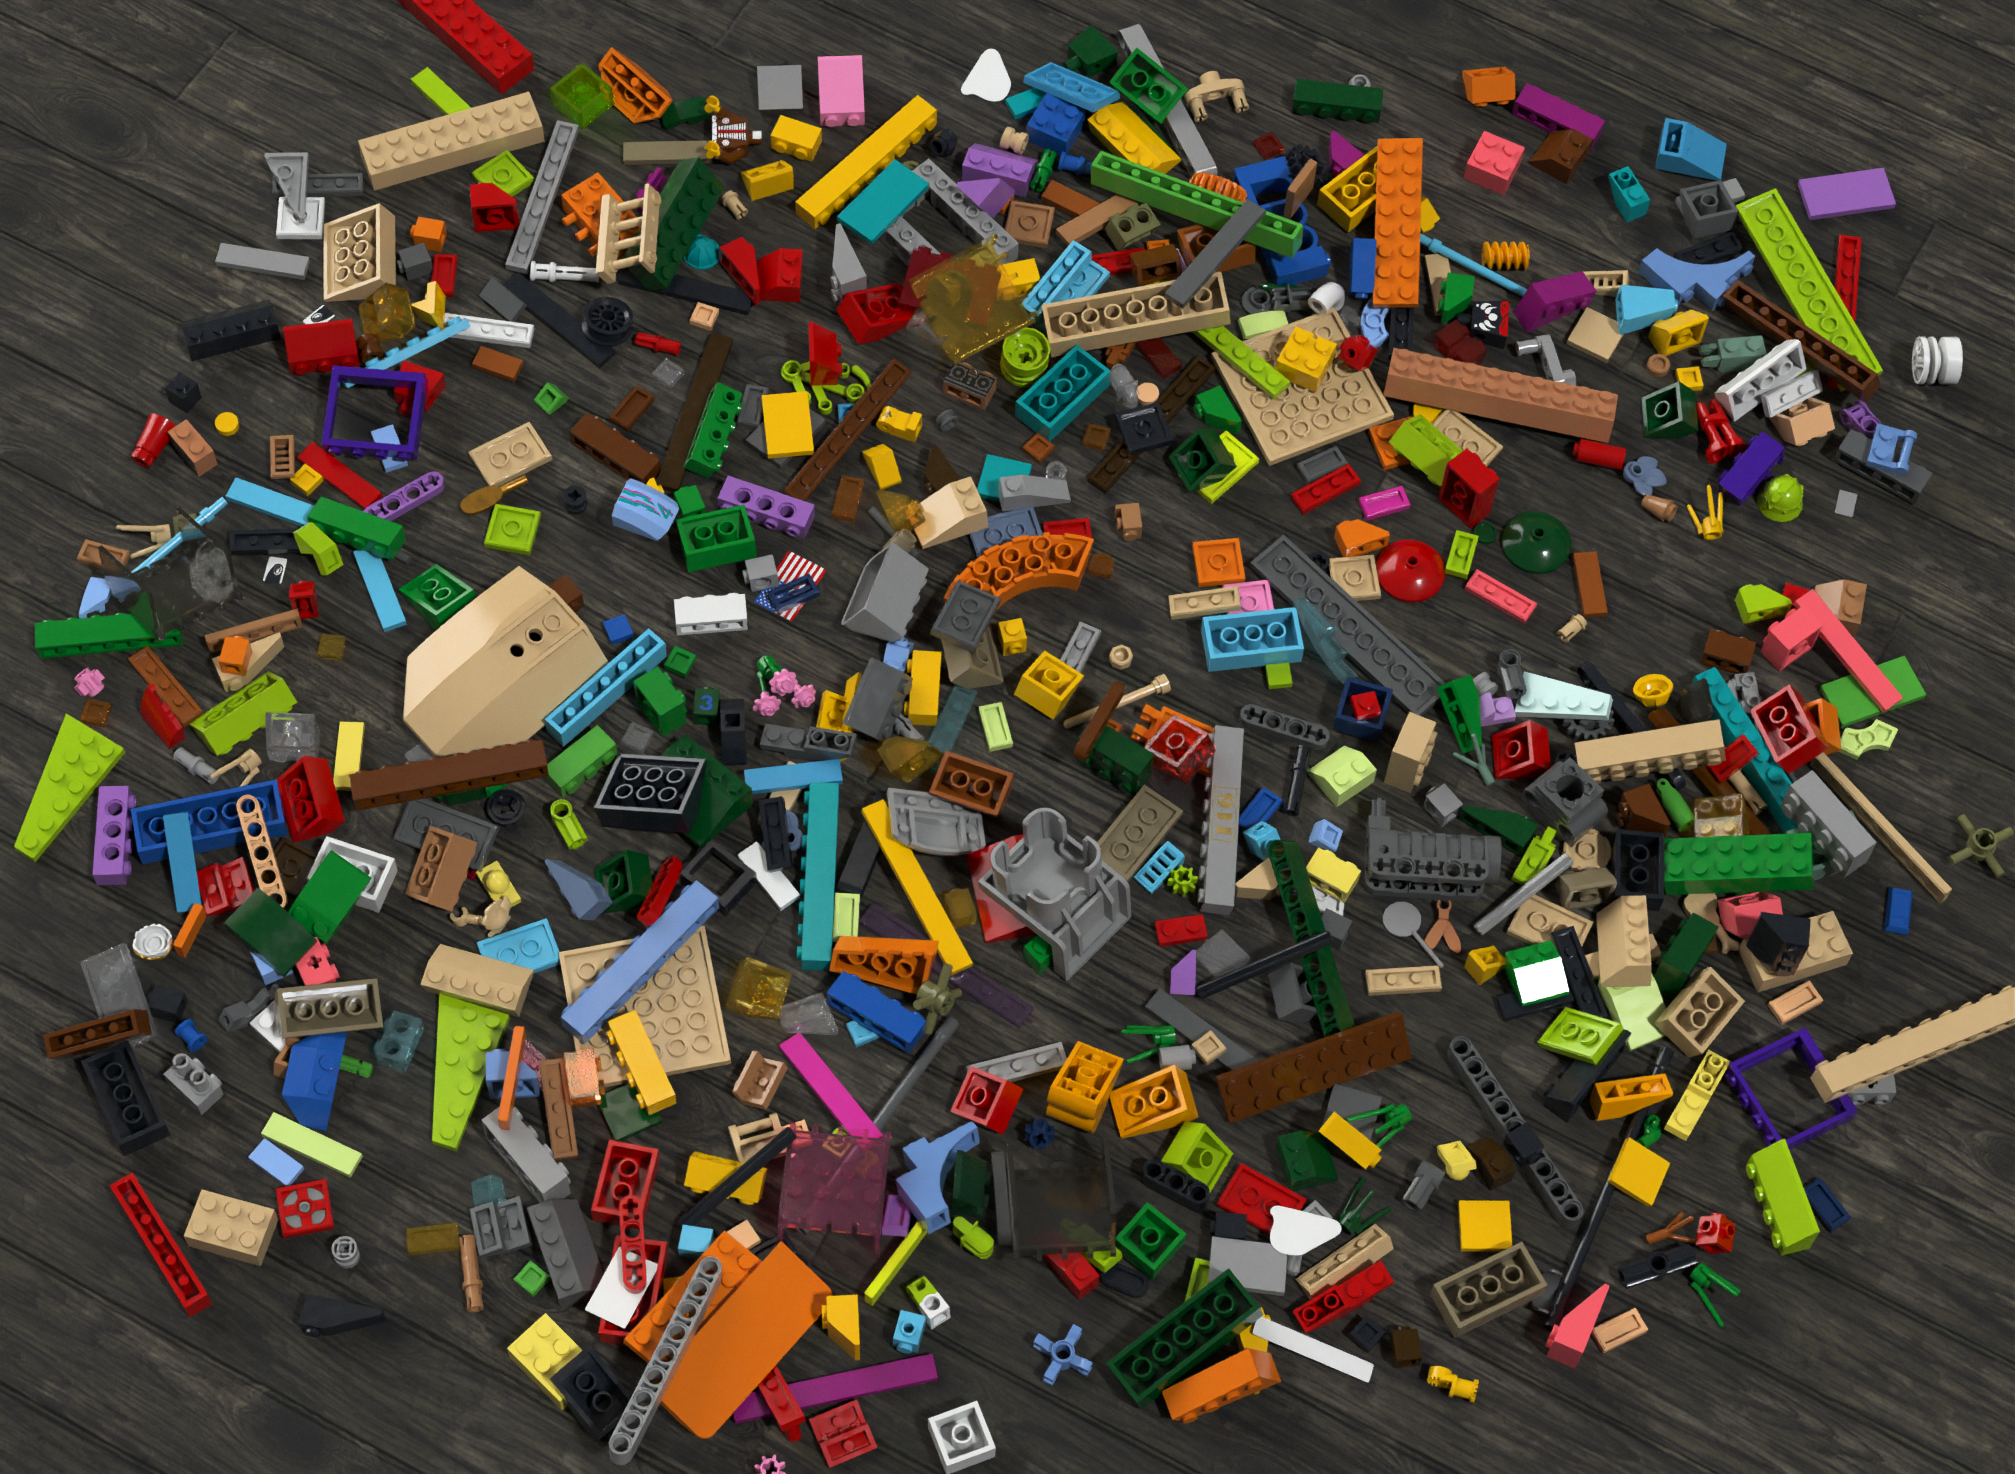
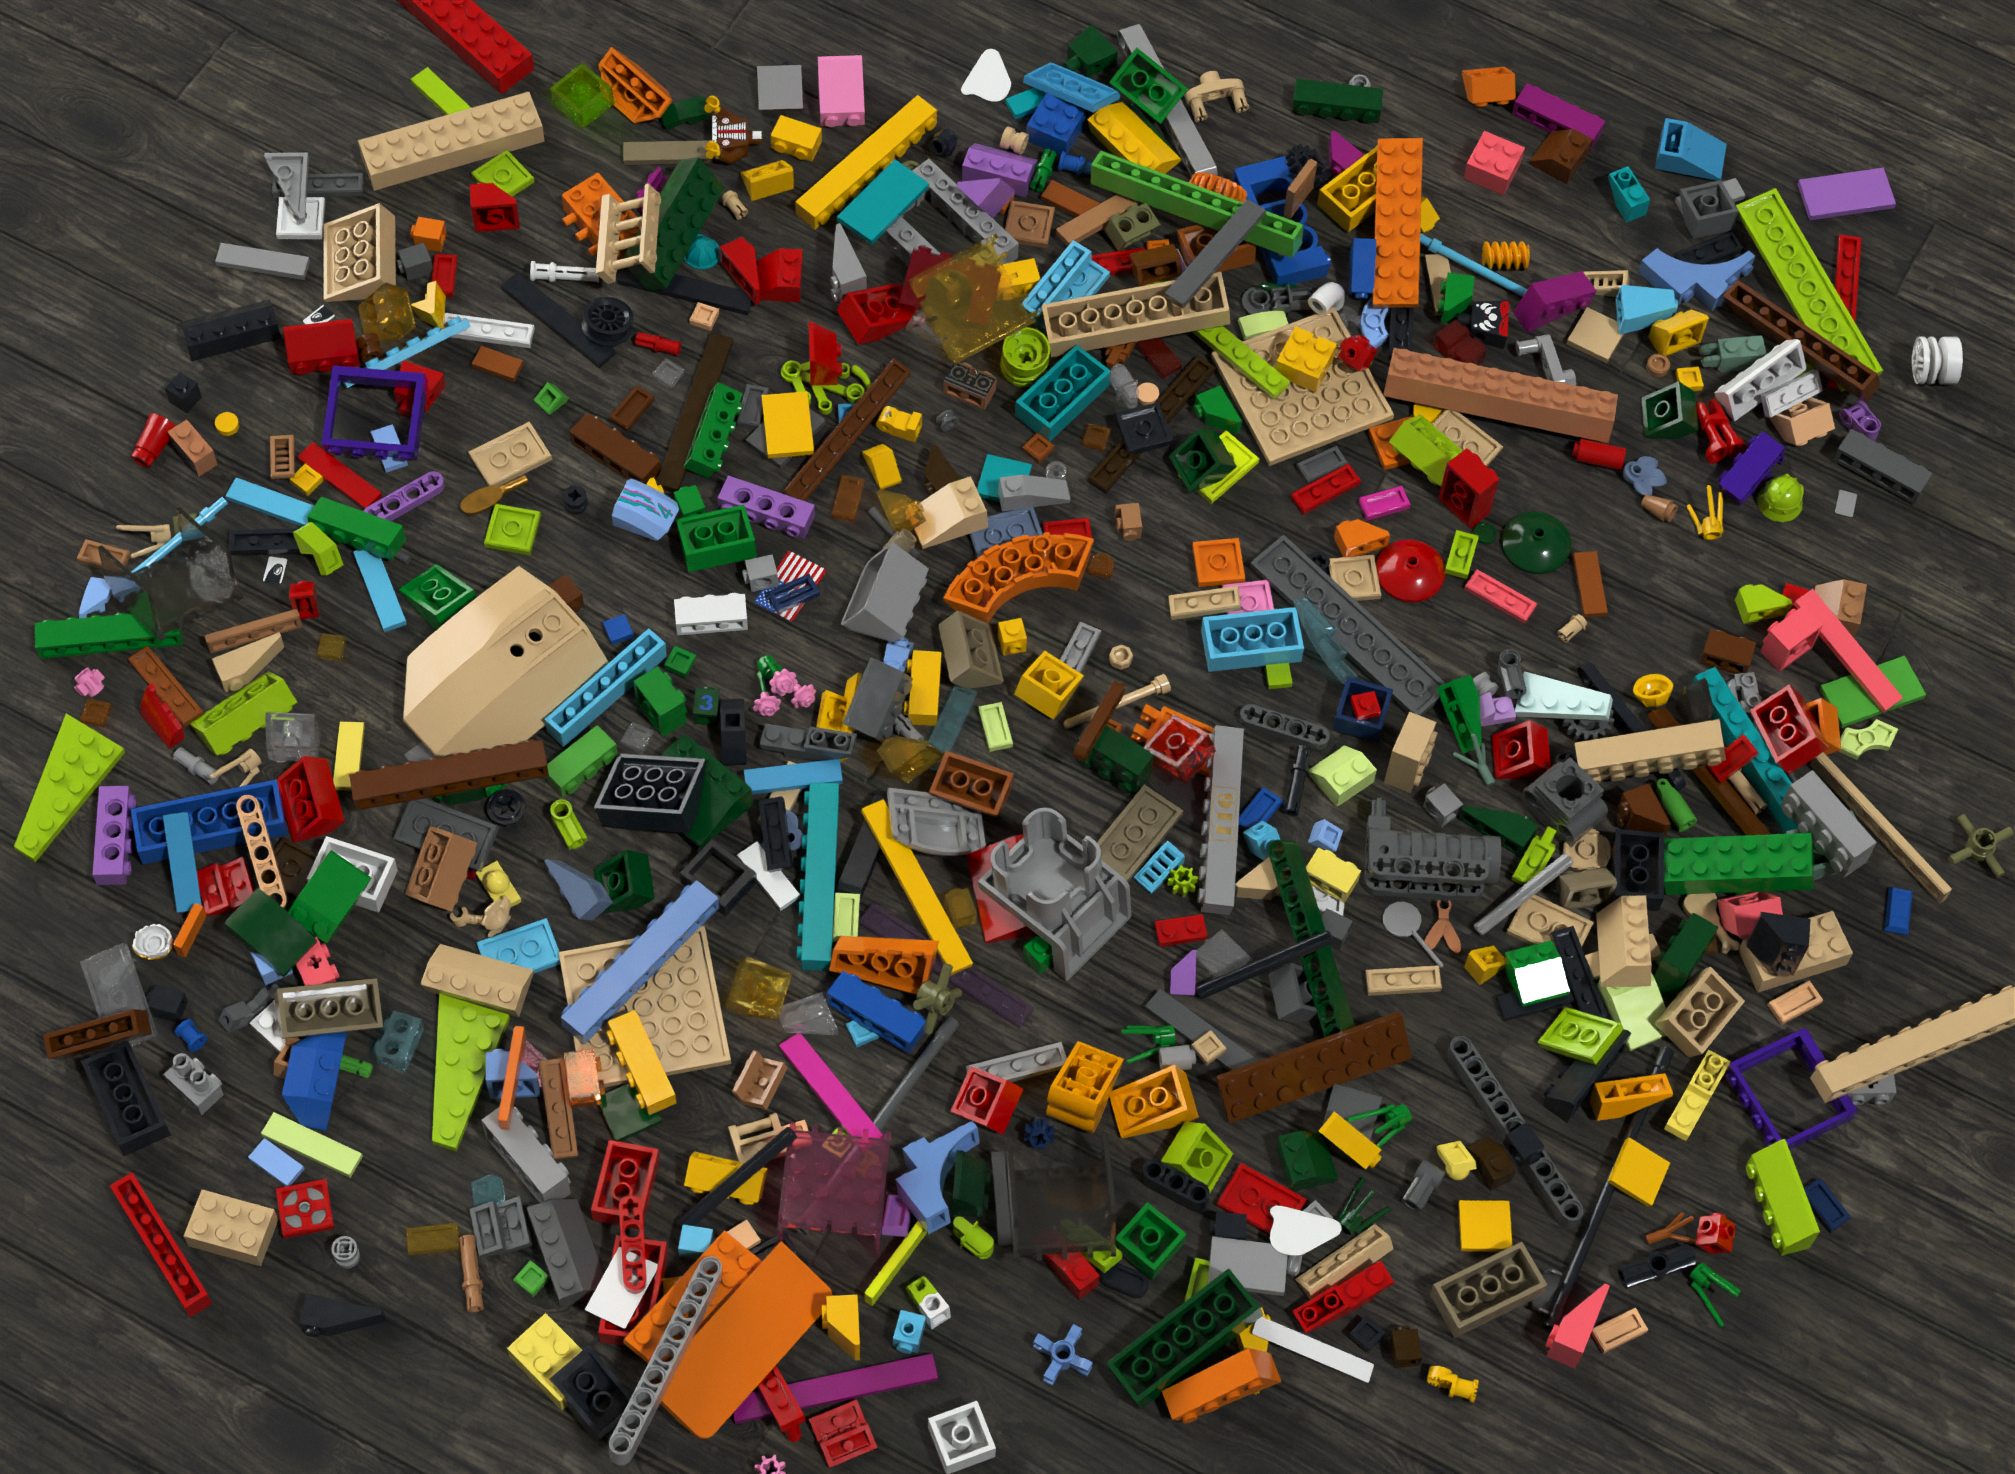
(235, 655): orange brick -> none
(503, 300): dark grey tile -> none
(542, 197): light grey plate -> none
(660, 891): red beam -> none
(965, 616): dark grey tile -> none
(1268, 145): clear red tile -> none
(1652, 1131): green arm -> none
(1721, 816): clear yellow slope -> none
(1883, 448): medium blue plate -> none

